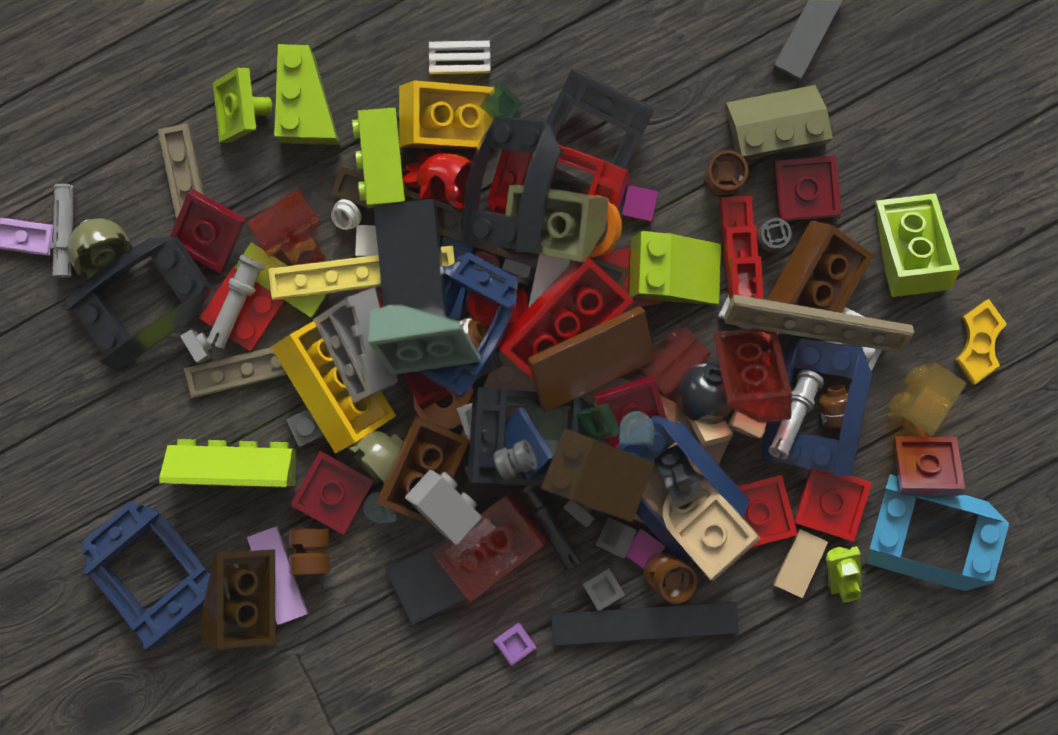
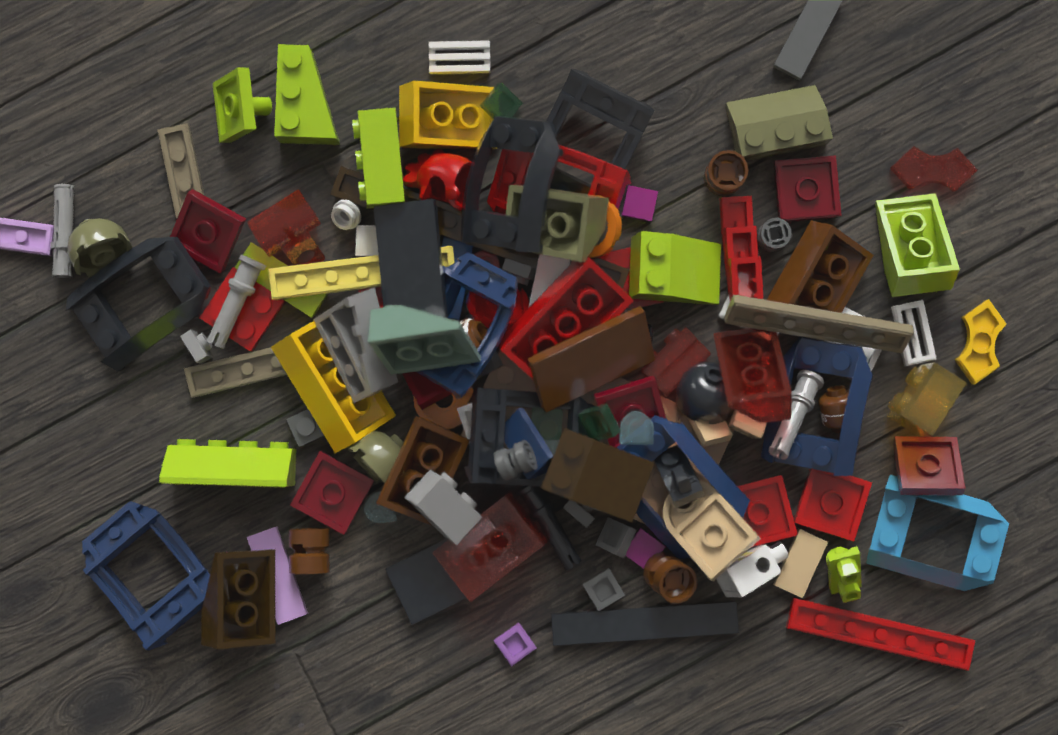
(744, 575): none -> white torso
(880, 634): none -> red tile
(920, 168): none -> clear red tile
(926, 334): none -> white tile

